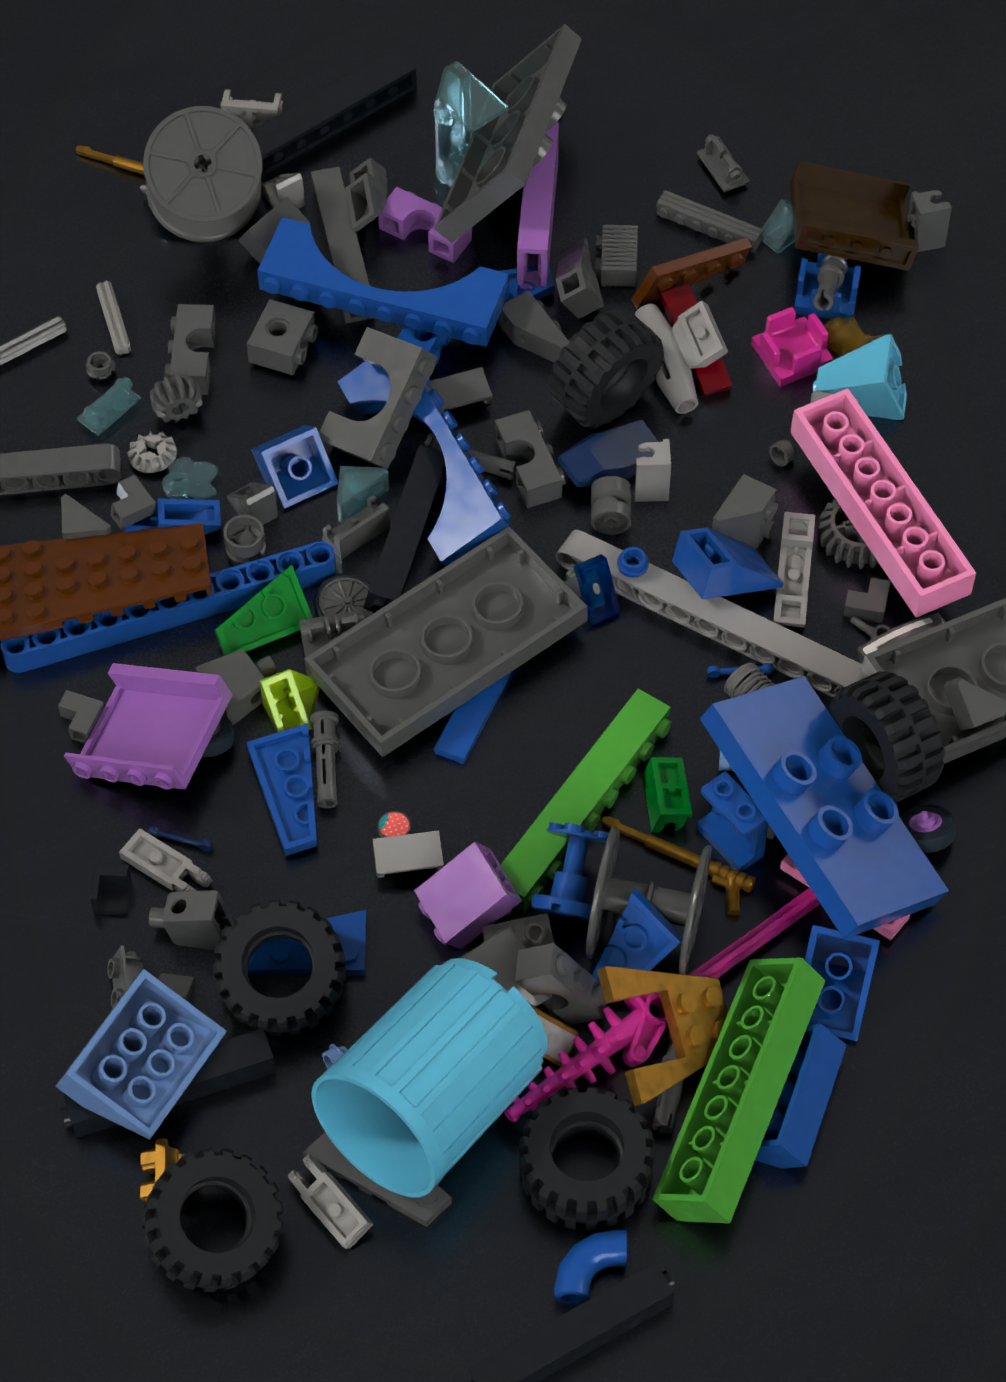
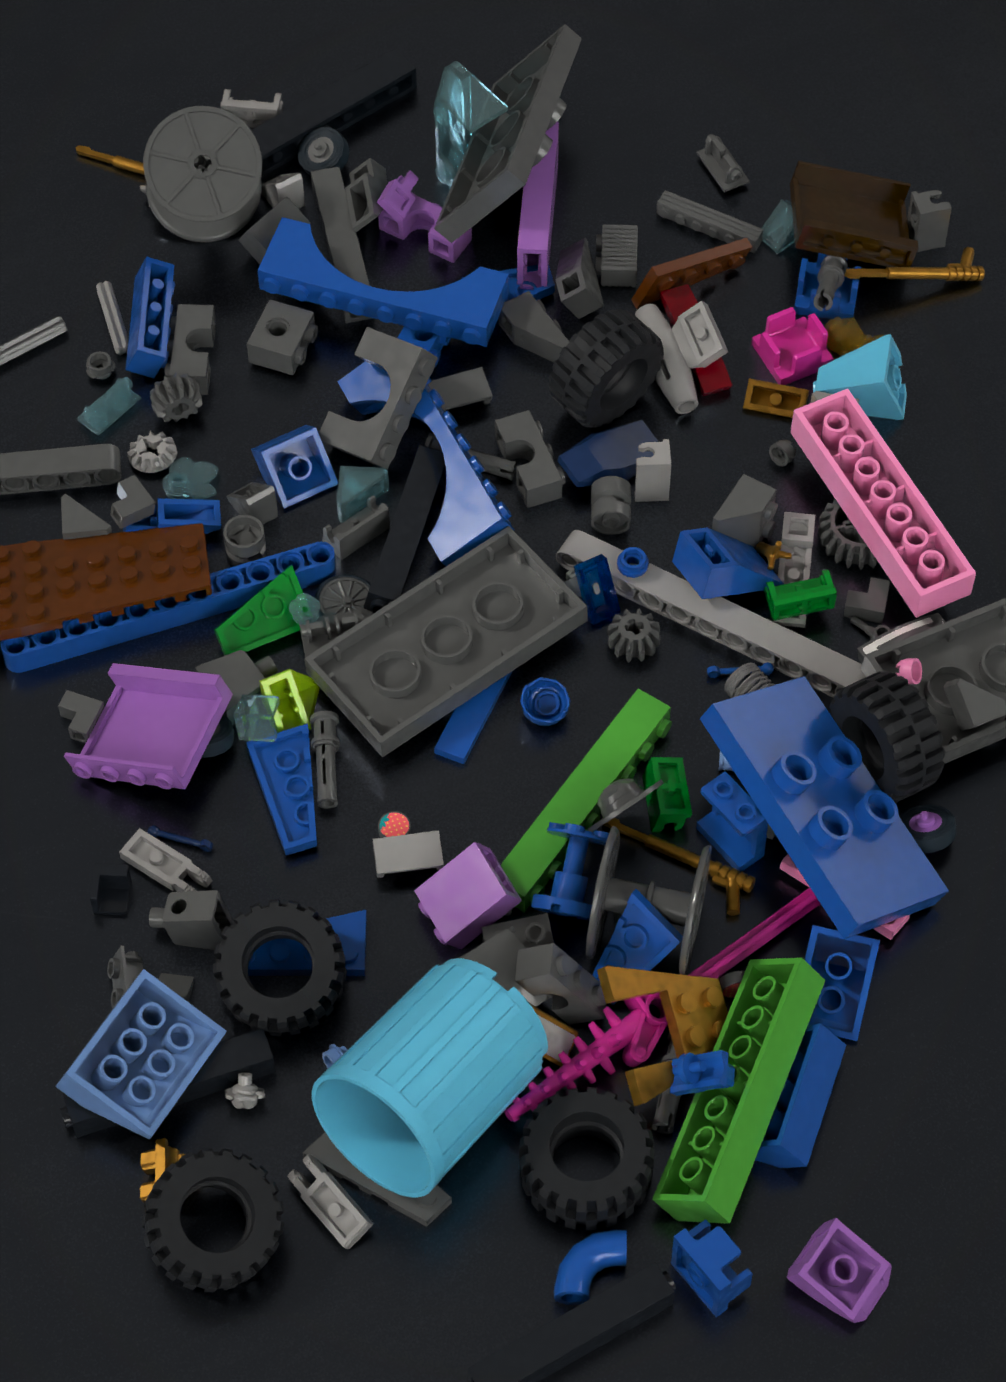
(150, 318): none -> blue brick
(244, 1093): none -> light grey plant
(256, 718): none -> clear light blue panel
(308, 601): none -> clear light blue plate
(323, 150): none -> black wheel
(397, 197): none -> medium lavender plate
(545, 701): none -> blue hair
(619, 797): none -> dark grey hat
(634, 635): none -> dark grey gear
(701, 1072): none -> blue hips
(704, 1262): none -> blue panel
(730, 983): none -> dark grey tile
(772, 552): none -> pearl gold bar
(774, 398): none -> pearl gold slope
(801, 596): none -> green hinge
(841, 1271): none -> medium lavender slope
(910, 669): none -> bright pink hinge
(956, 272): none -> pearl gold piece

